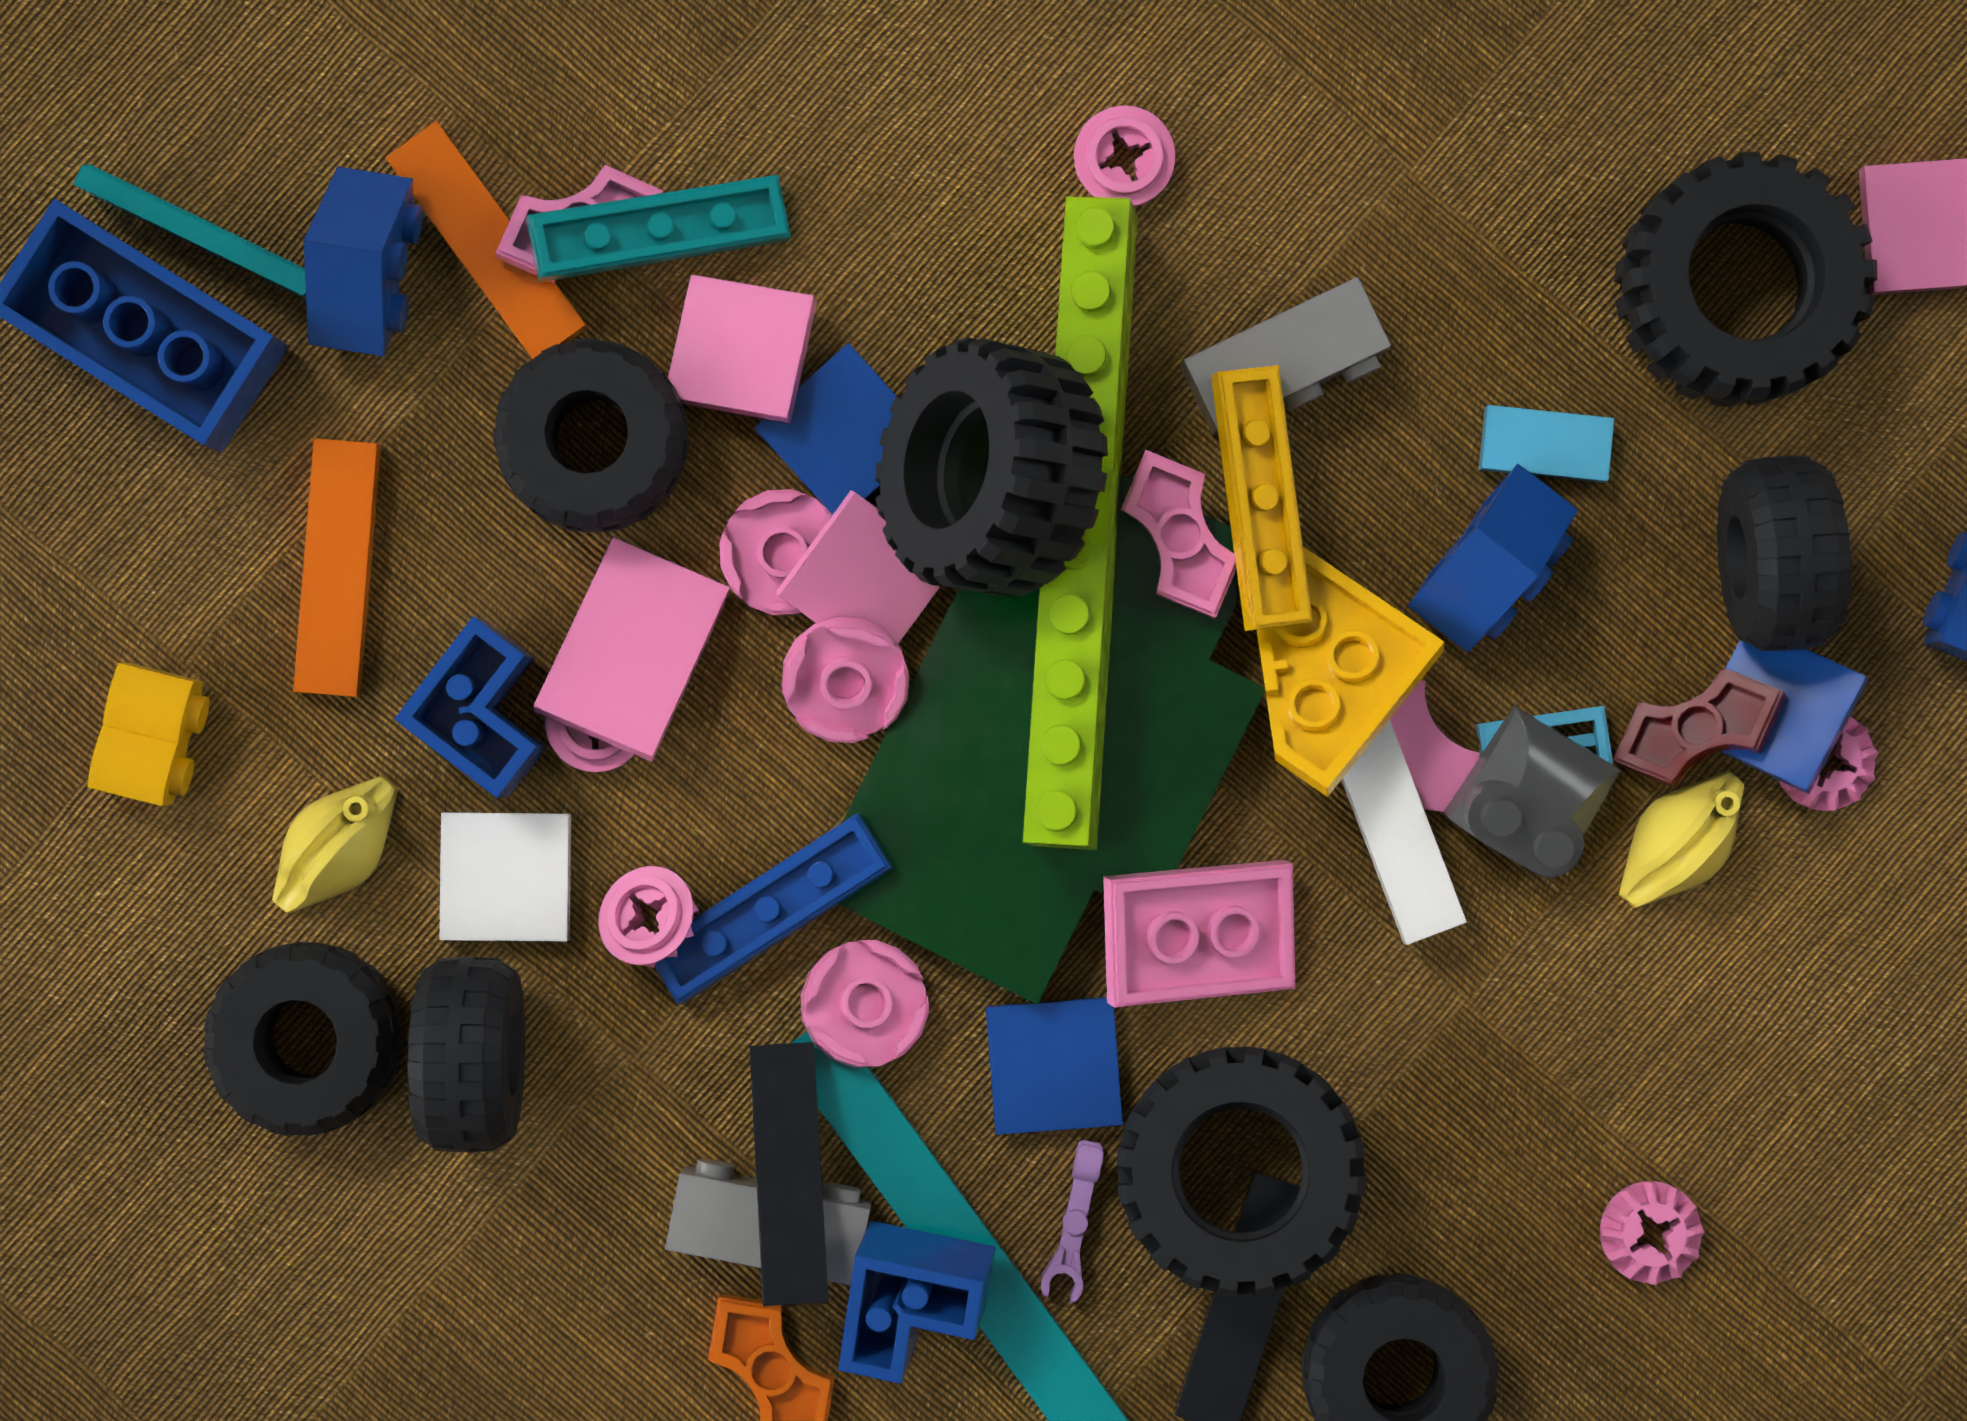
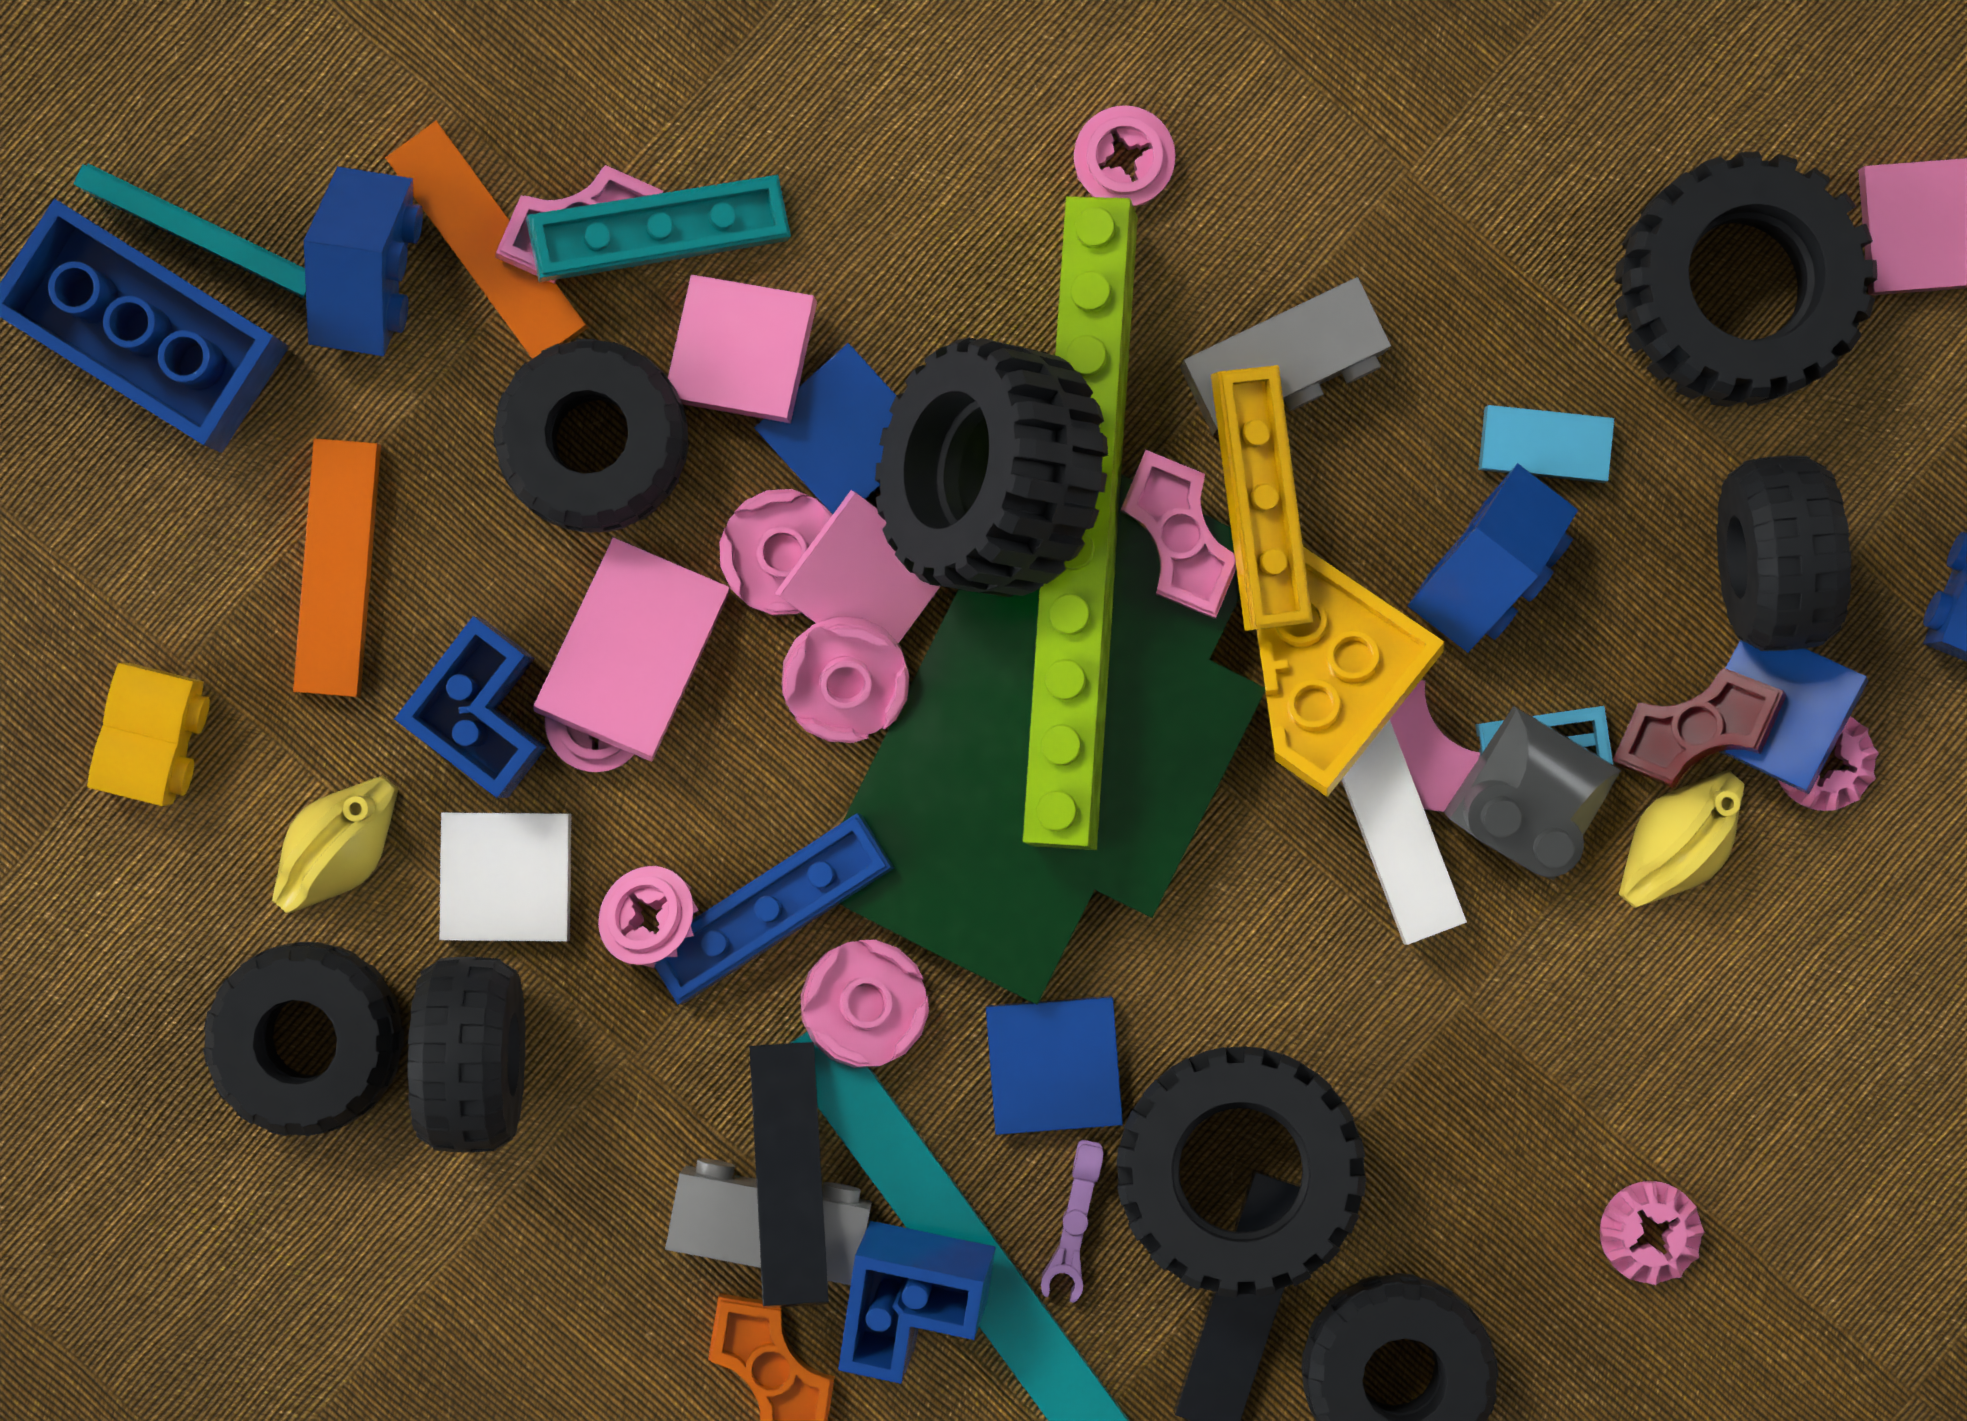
(1199, 932): bright pink tile -> none

